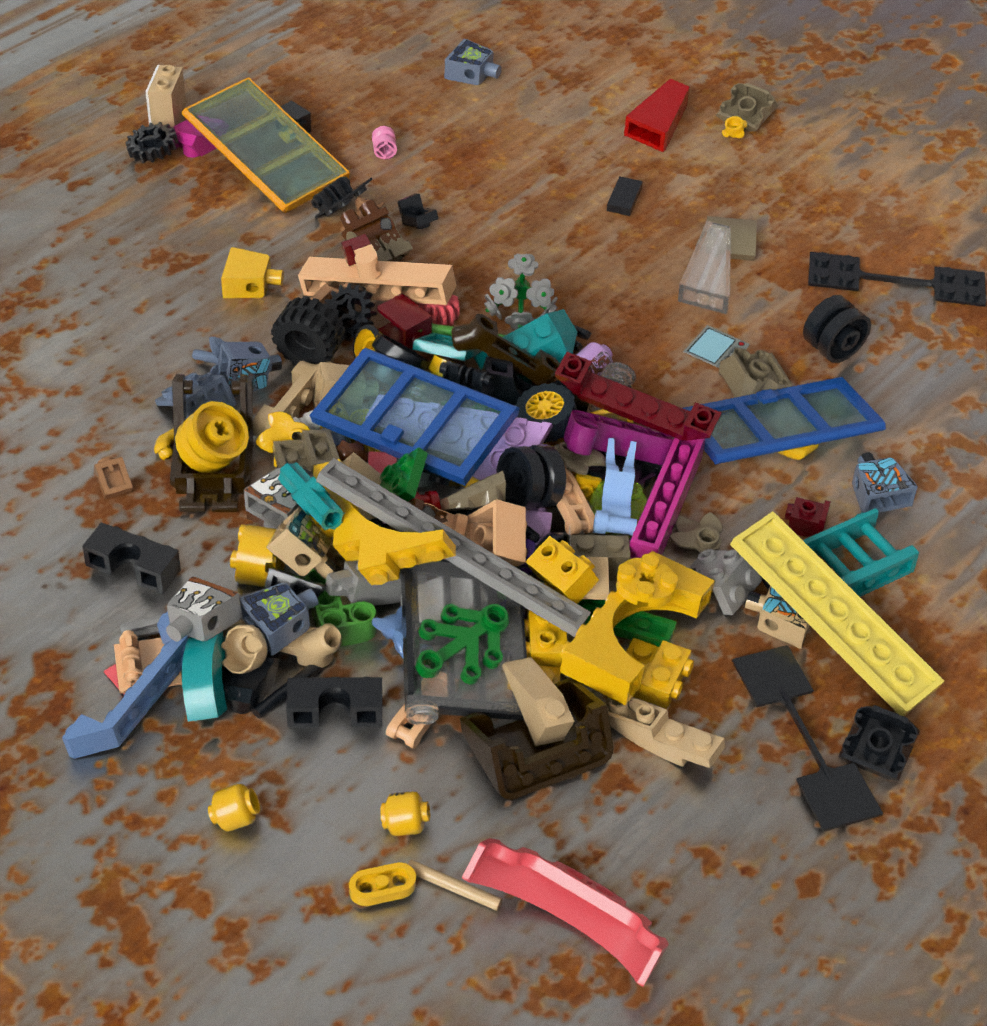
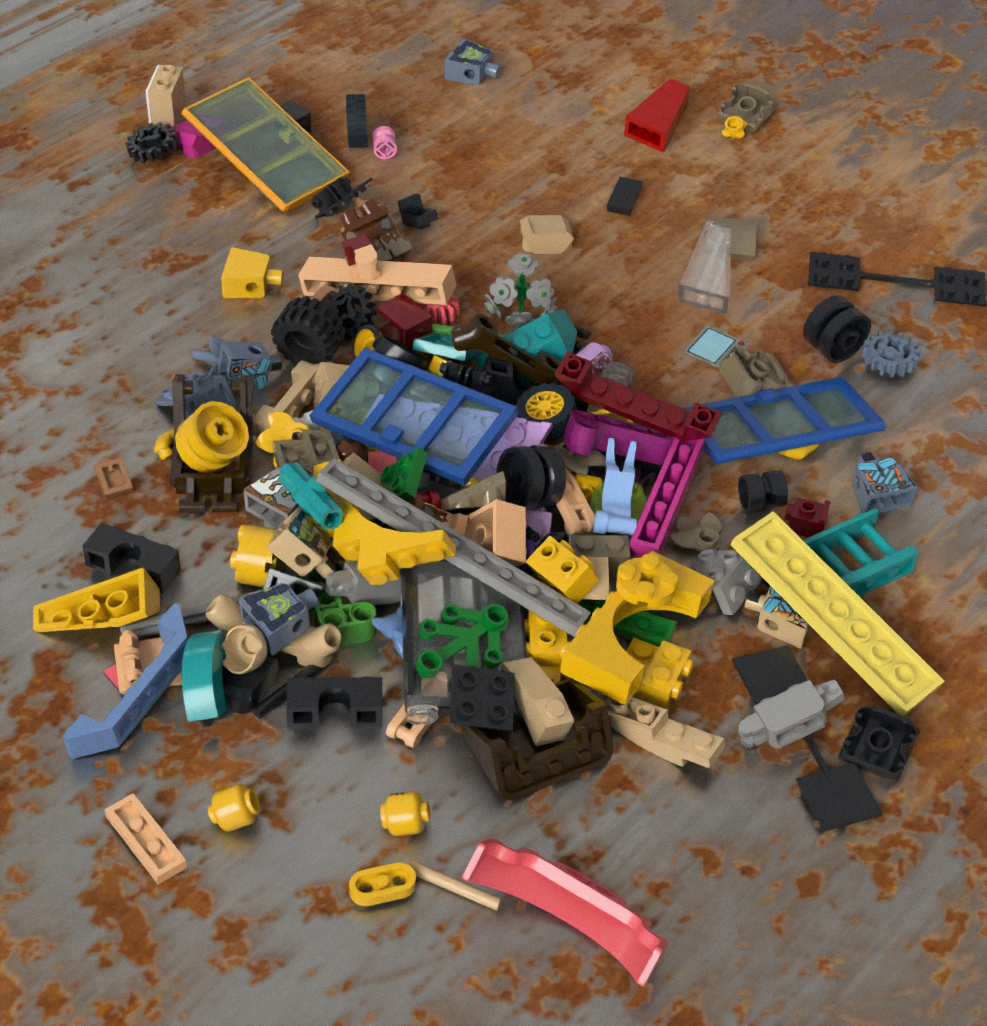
(101, 605): none -> yellow wedge
(146, 838): none -> light nougat plate
(202, 610): light grey torso -> none
(356, 120): none -> black wheel
(481, 698): none -> black hinge
(546, 234): none -> tan slope
(765, 490): none -> black wheel
(790, 714): none -> light grey hinge
(891, 353): none -> sand blue gear

